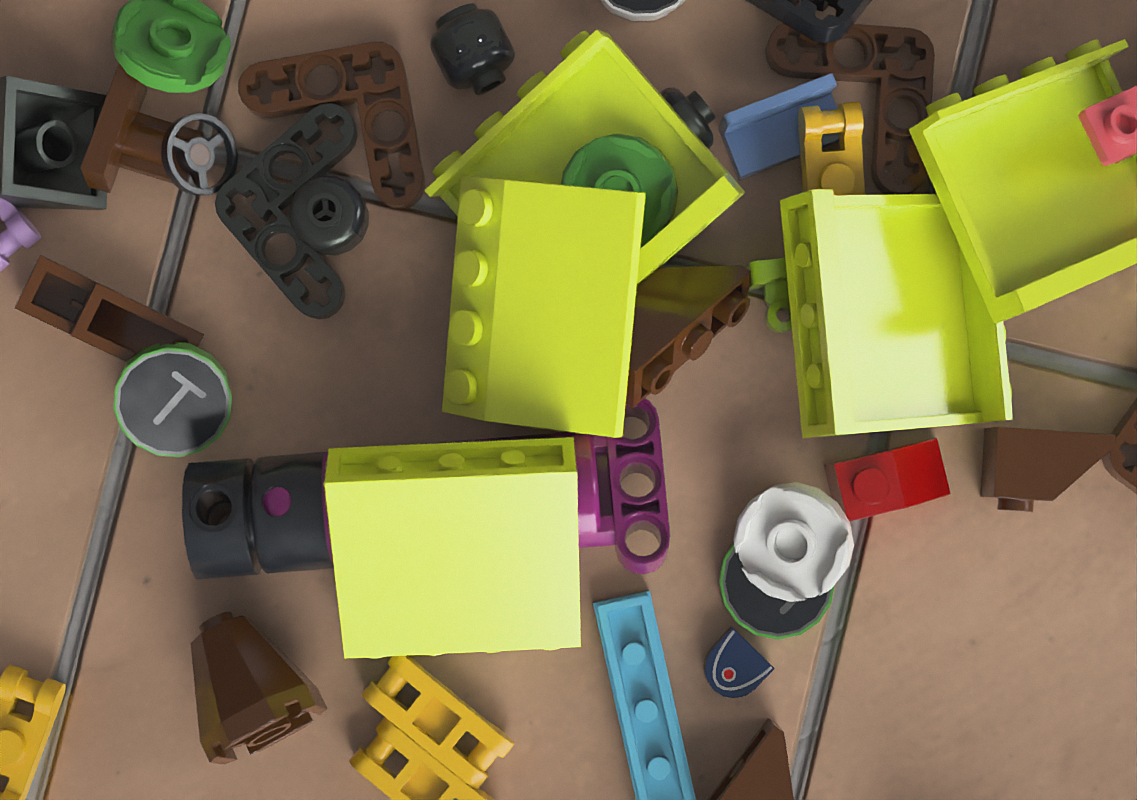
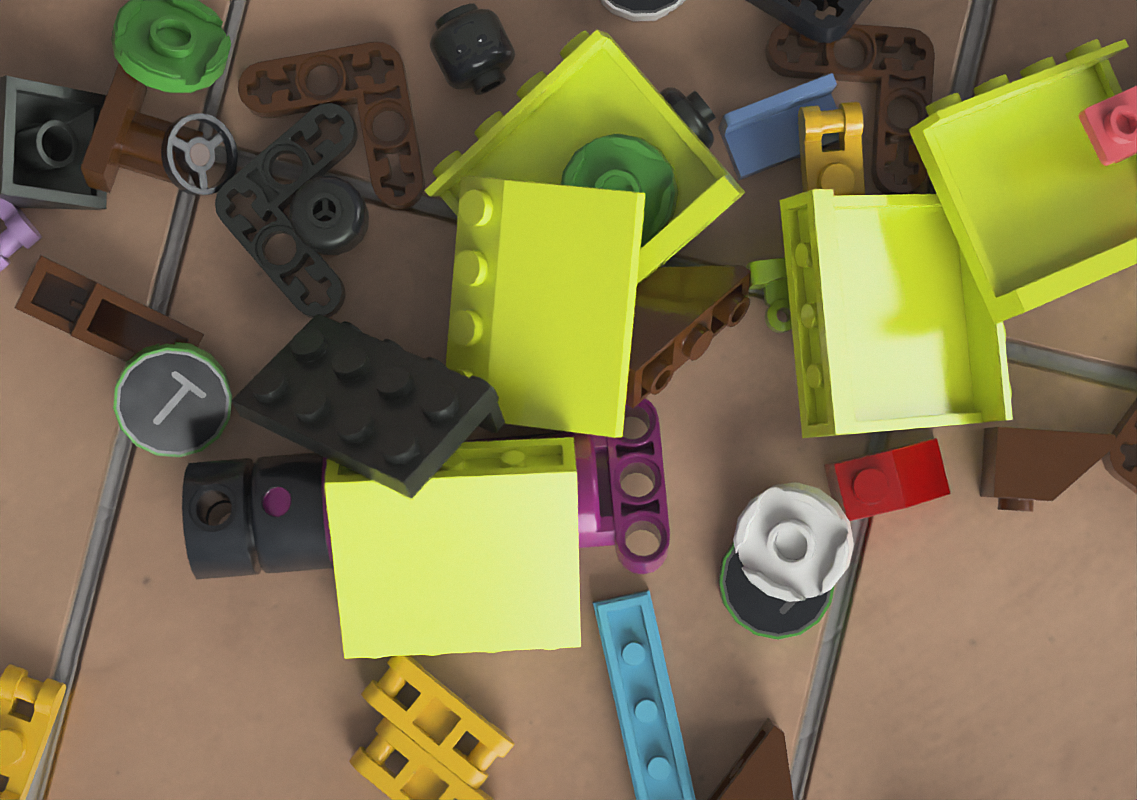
(246, 689): reddish brown cone -> none
(368, 404): none -> pearl dark grey bracket
(734, 666): dark blue tile -> none

